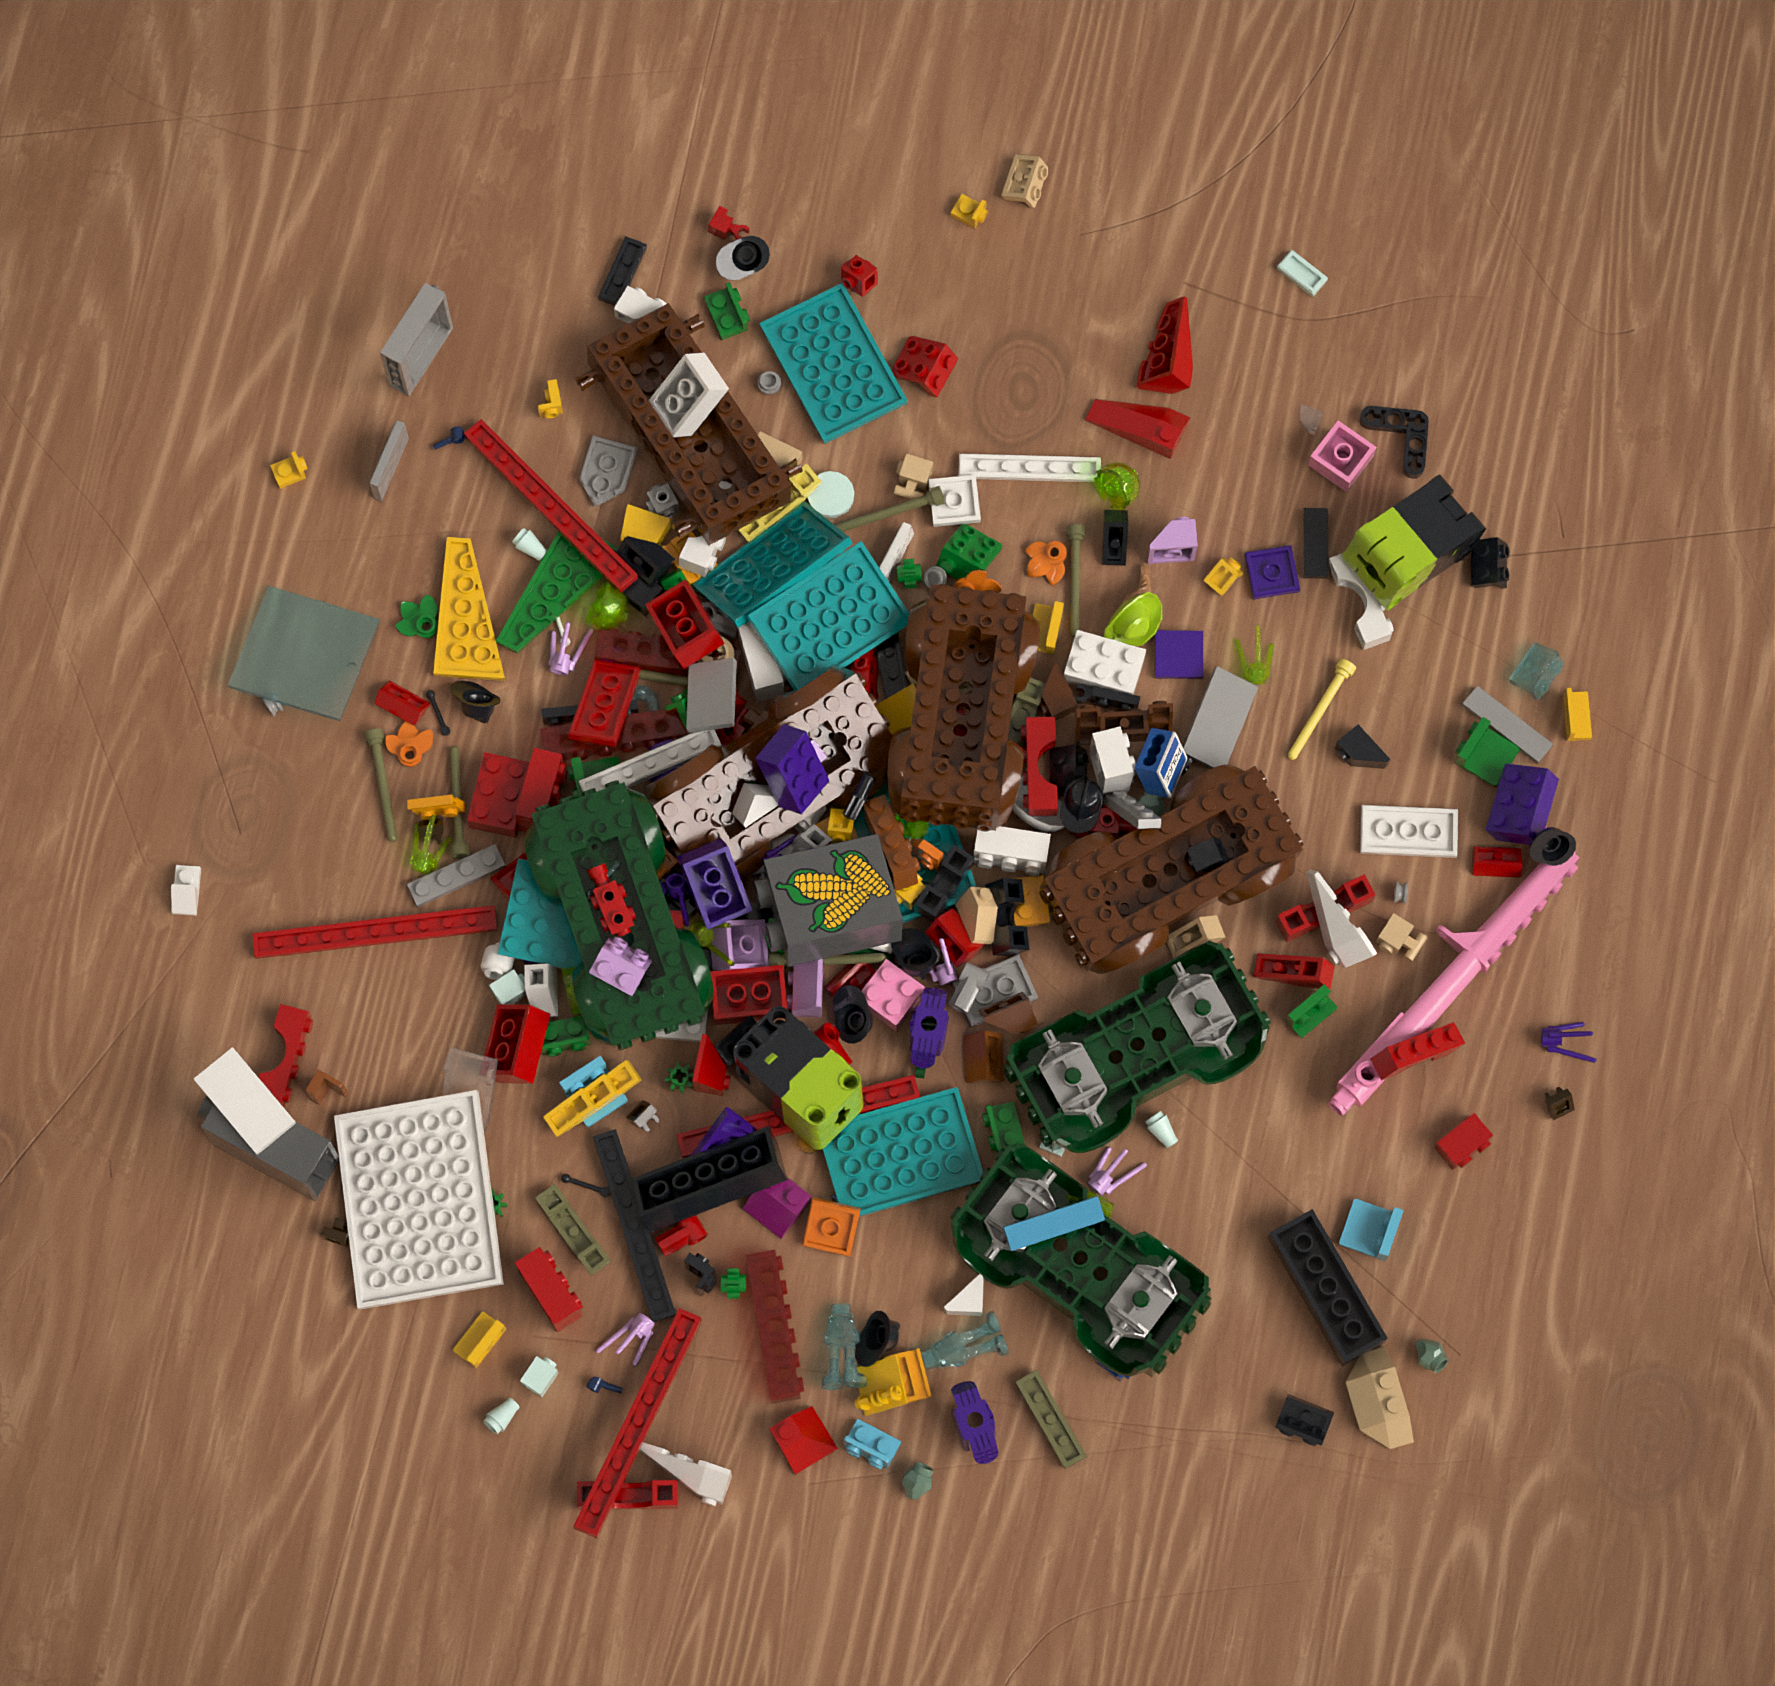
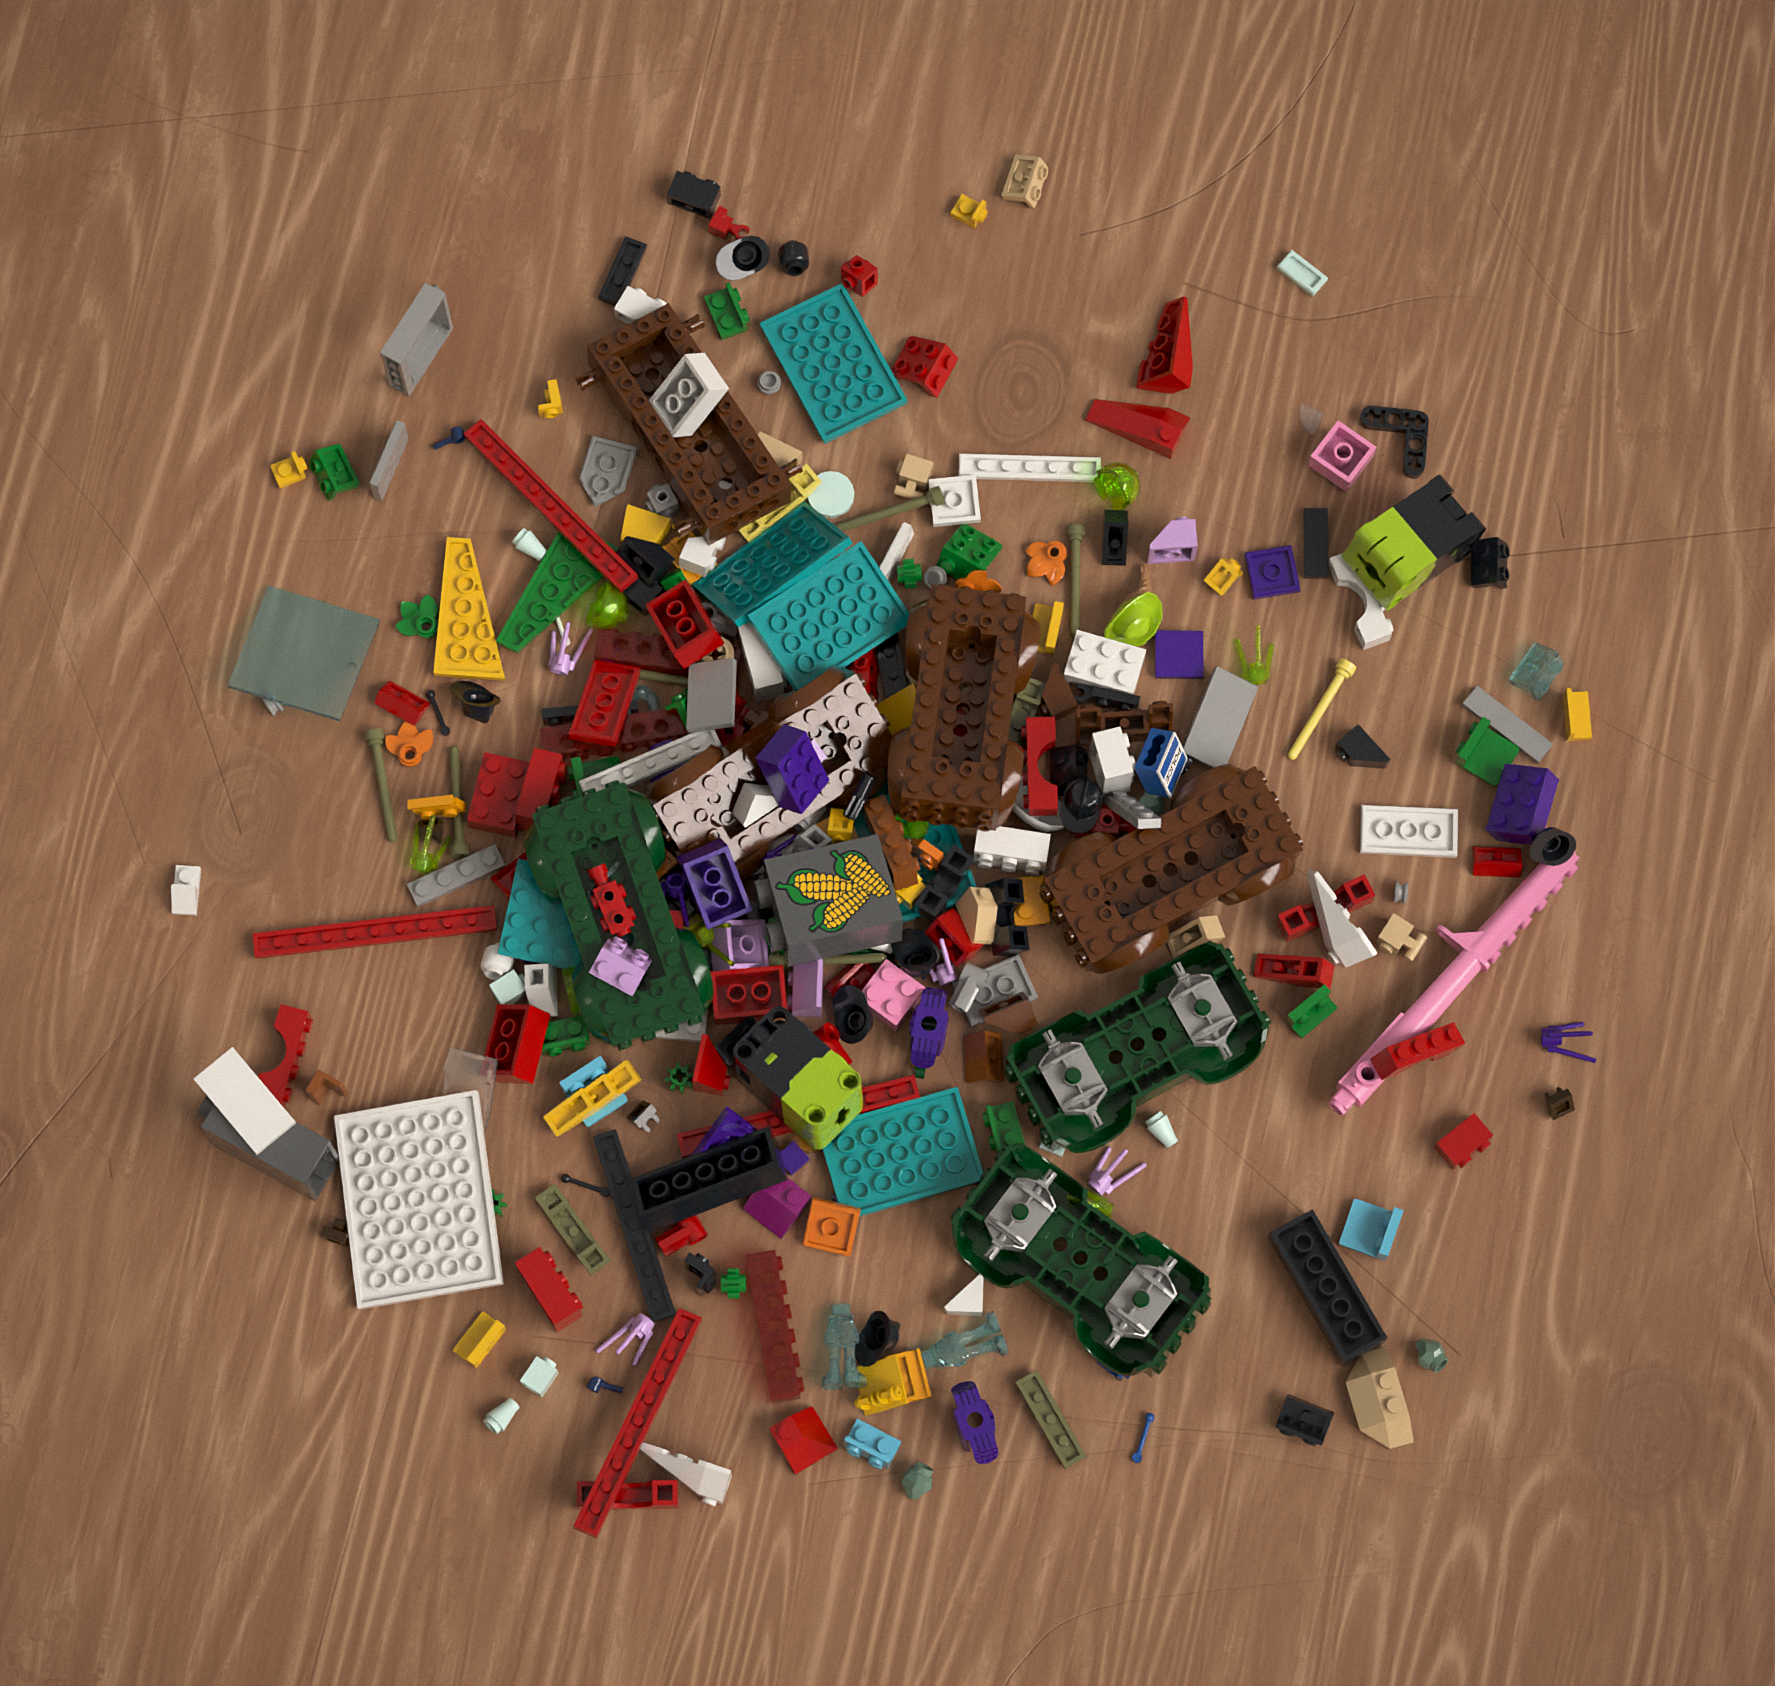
(333, 471): none -> green bracket
(694, 194): none -> black brick
(793, 258): none -> black head
(793, 1158): none -> dark purple tile
(1053, 1223): dark azure tile -> none
(1149, 1417): none -> blue hinge
(1207, 855): black brick -> none

